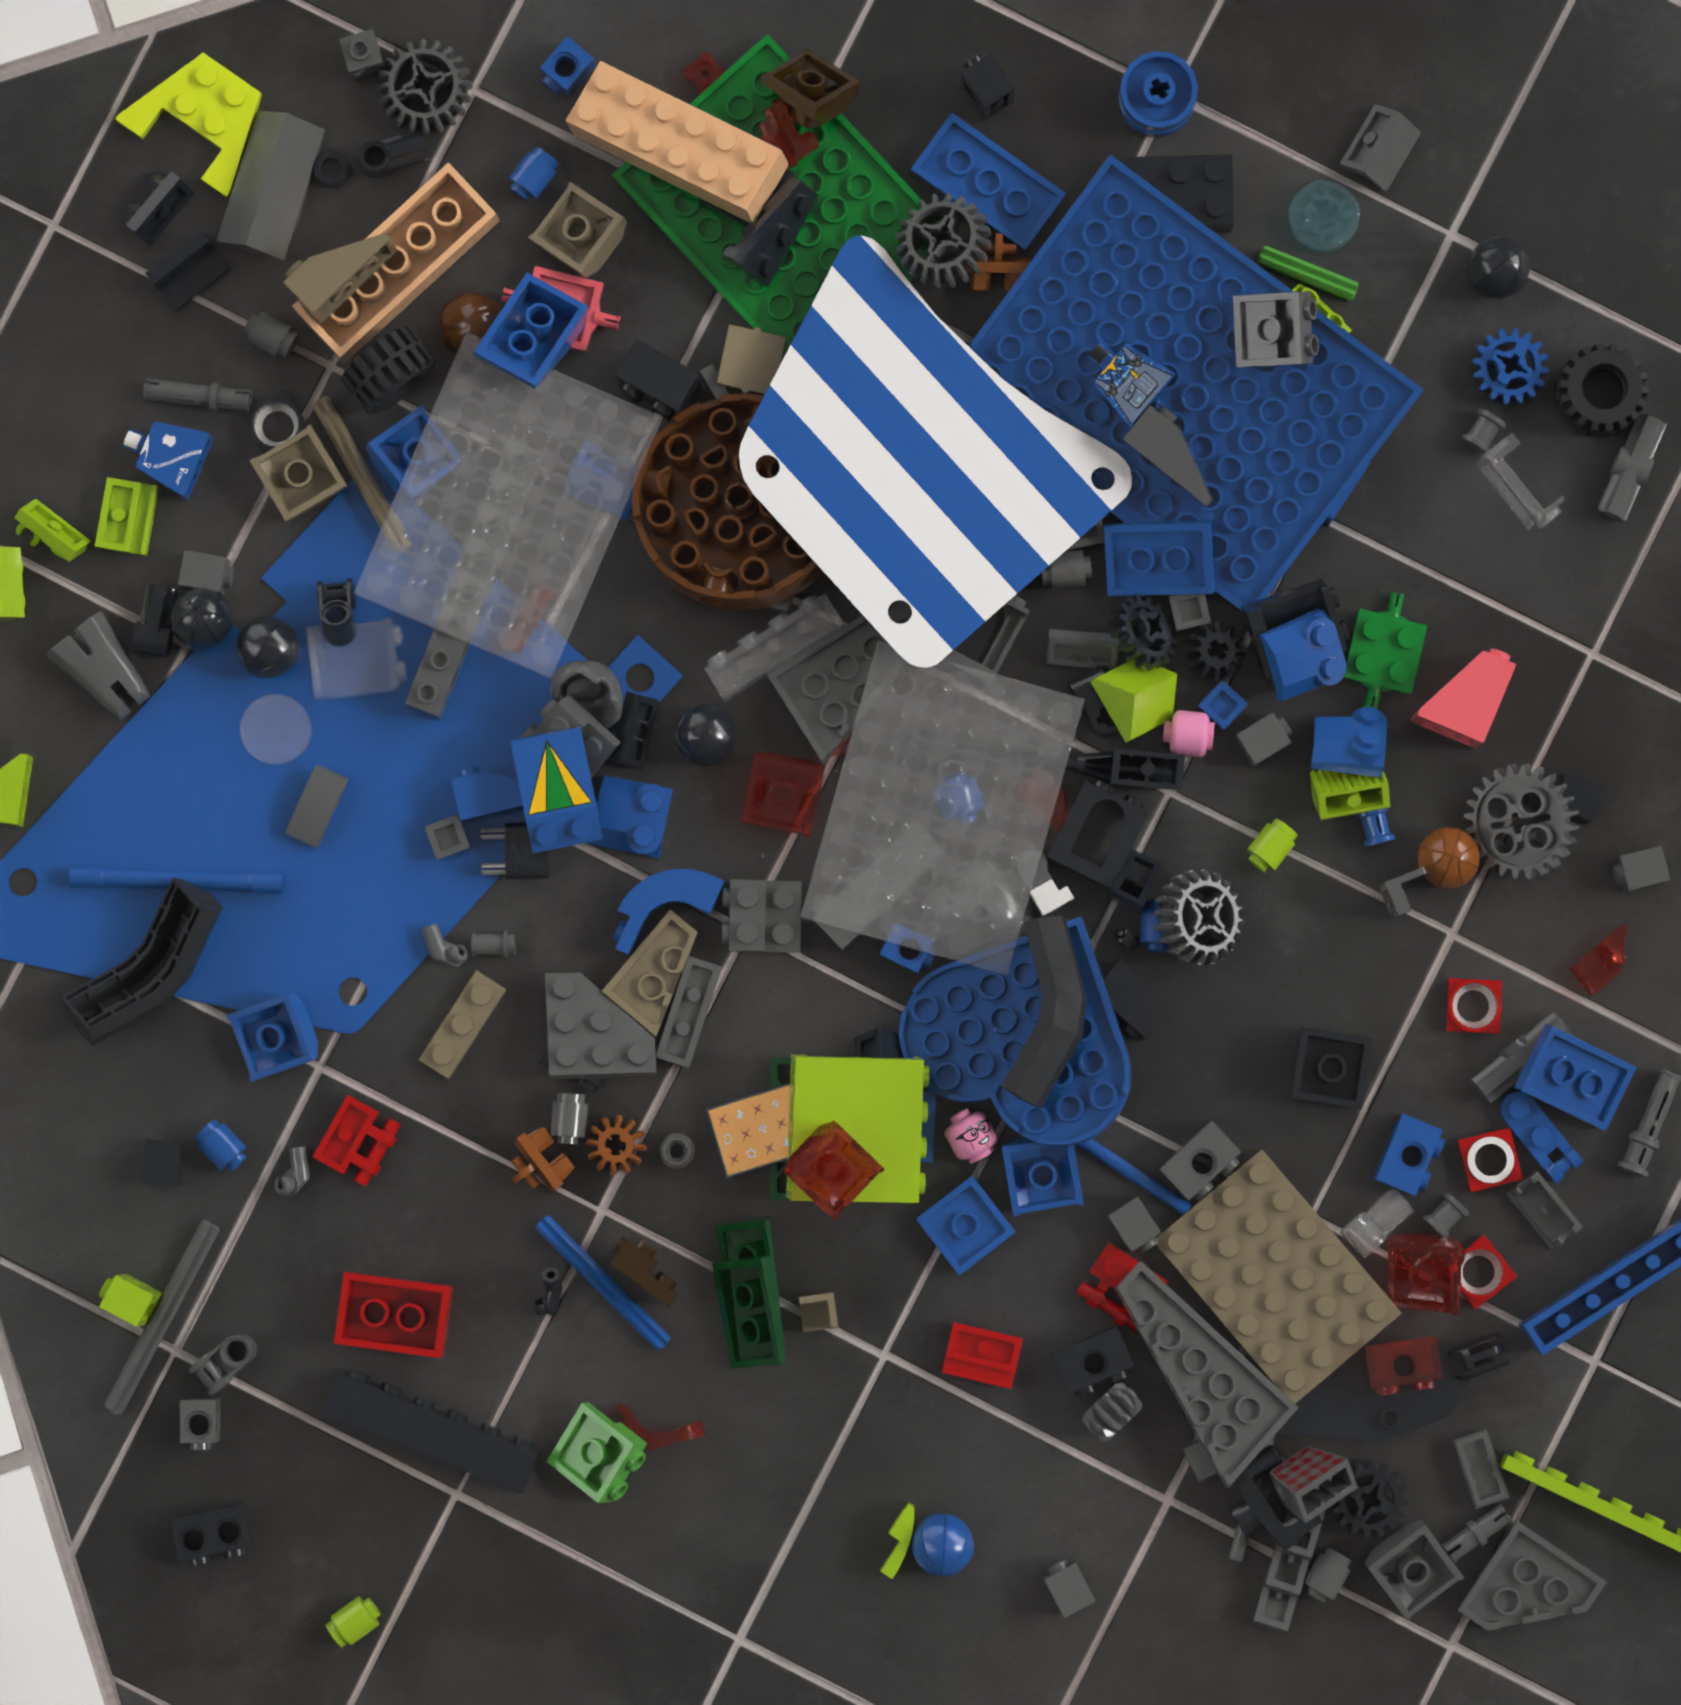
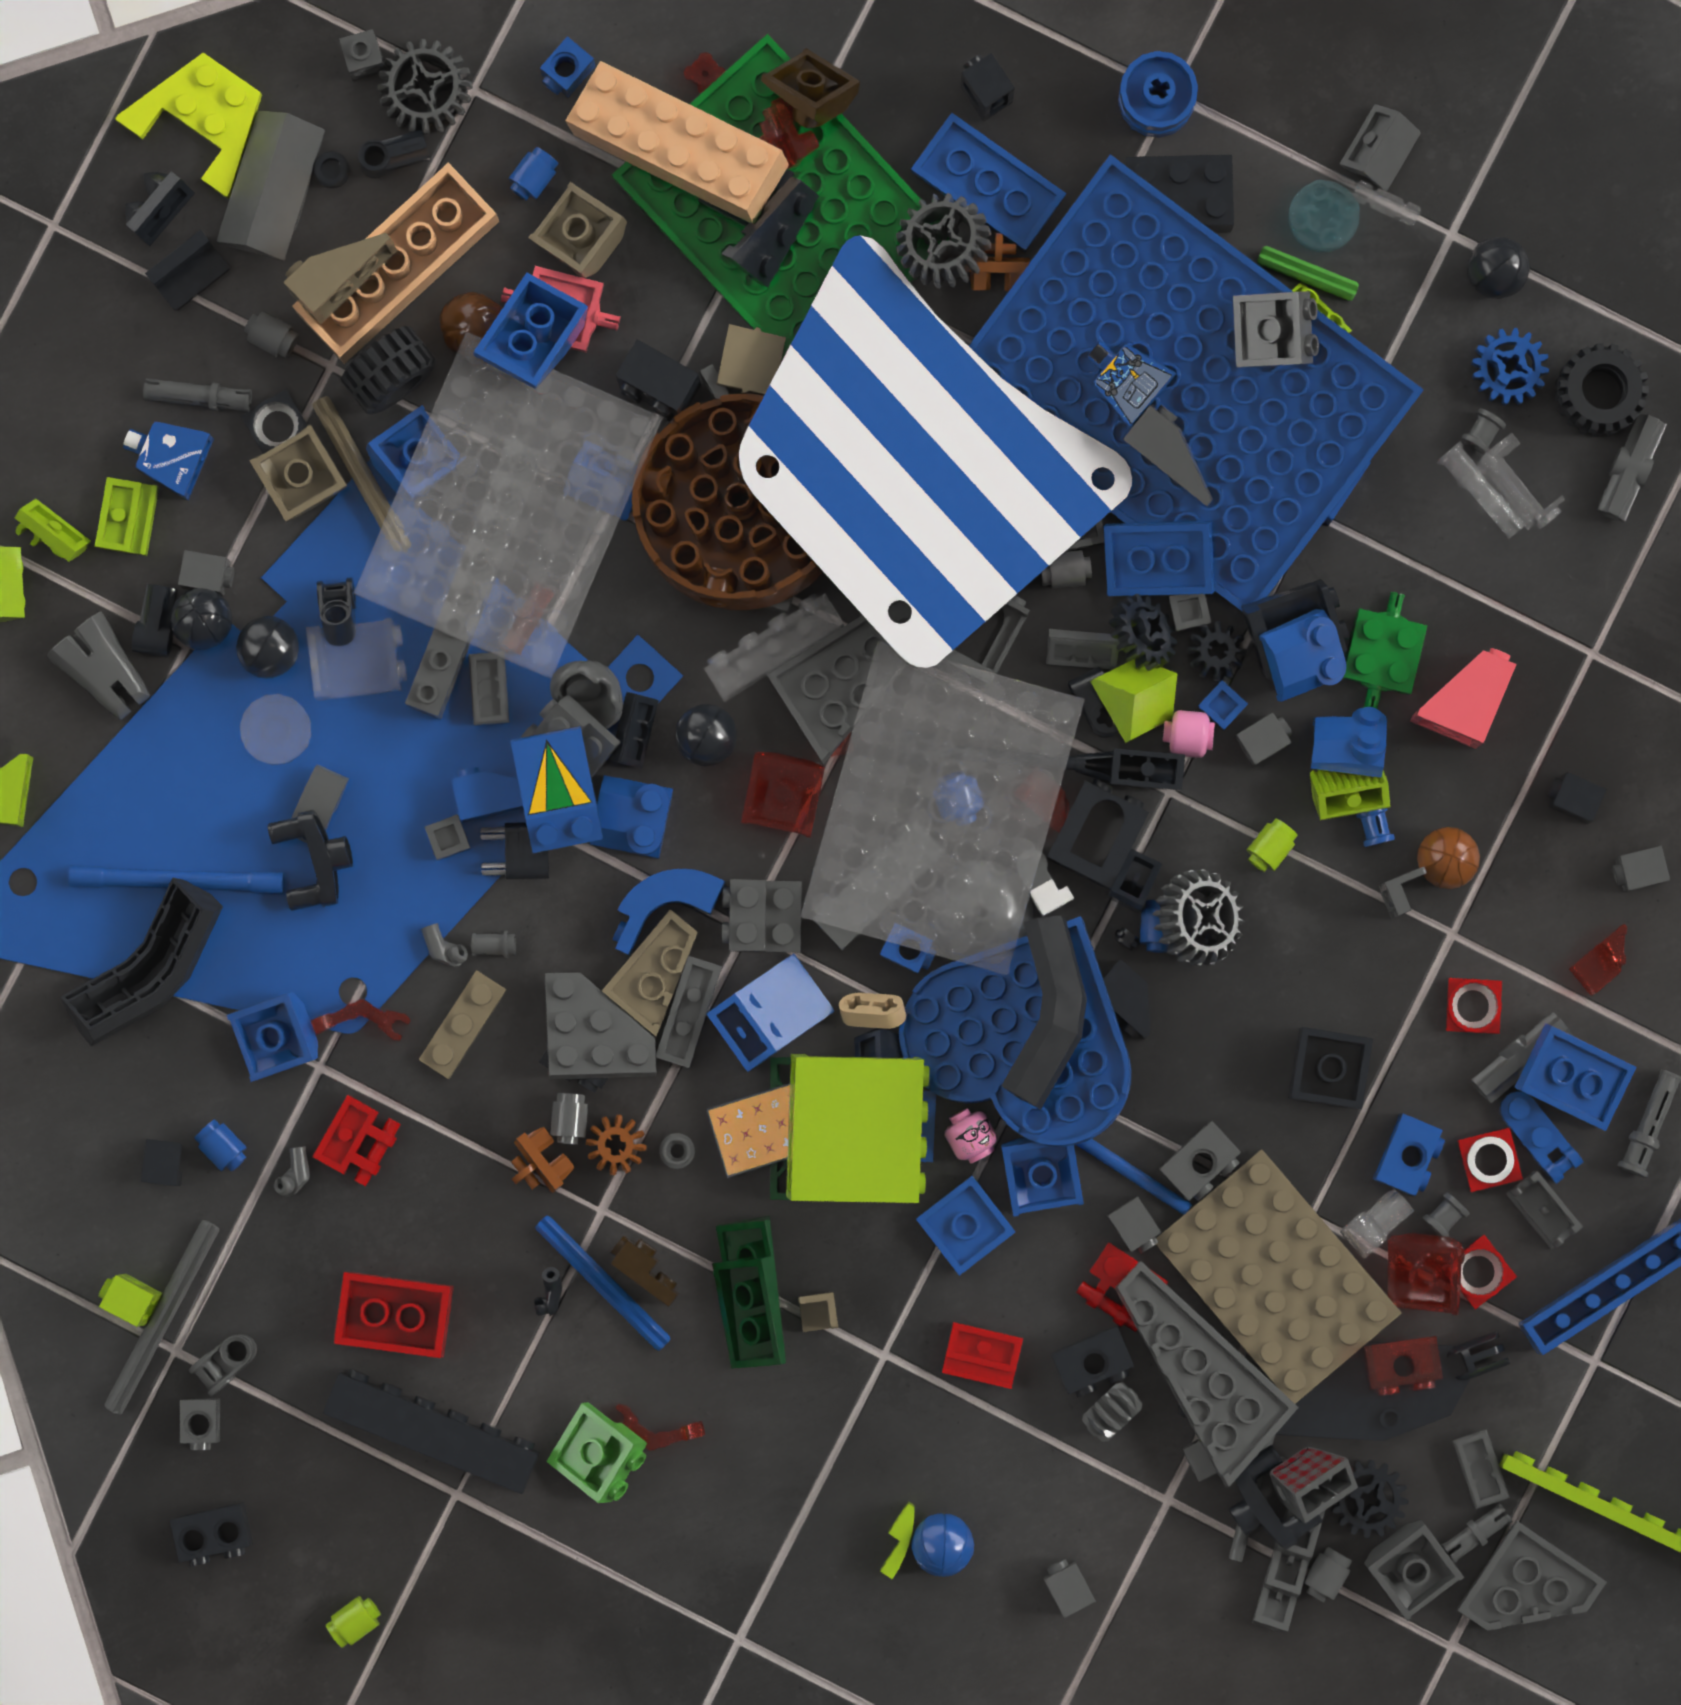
(325, 854): none -> black connector
(365, 1010): none -> clear red piece
(488, 689): none -> dark grey plate
(770, 1012): none -> slope
(832, 1168): clear red slope -> none
(872, 1010): none -> tan beam
(1386, 203): none -> clear axle
(1470, 477): none -> clear pin
(1515, 789): dark grey gear -> none

